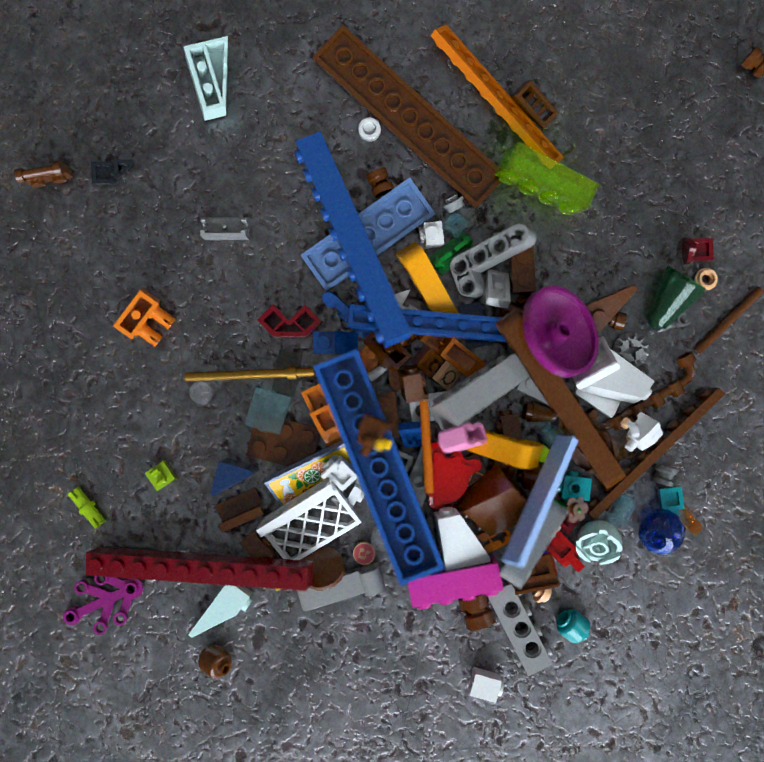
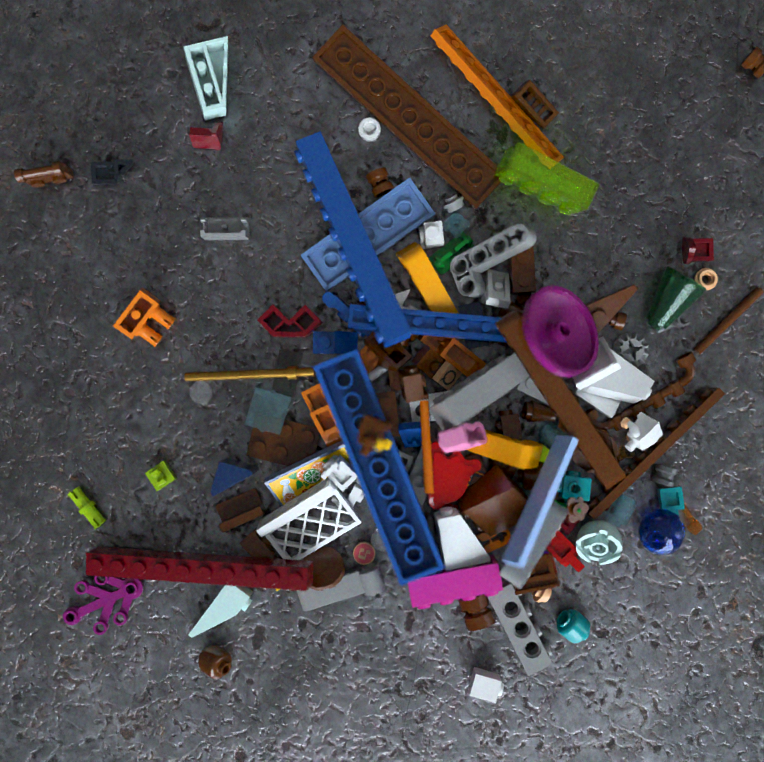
(206, 137): none -> dark red tile

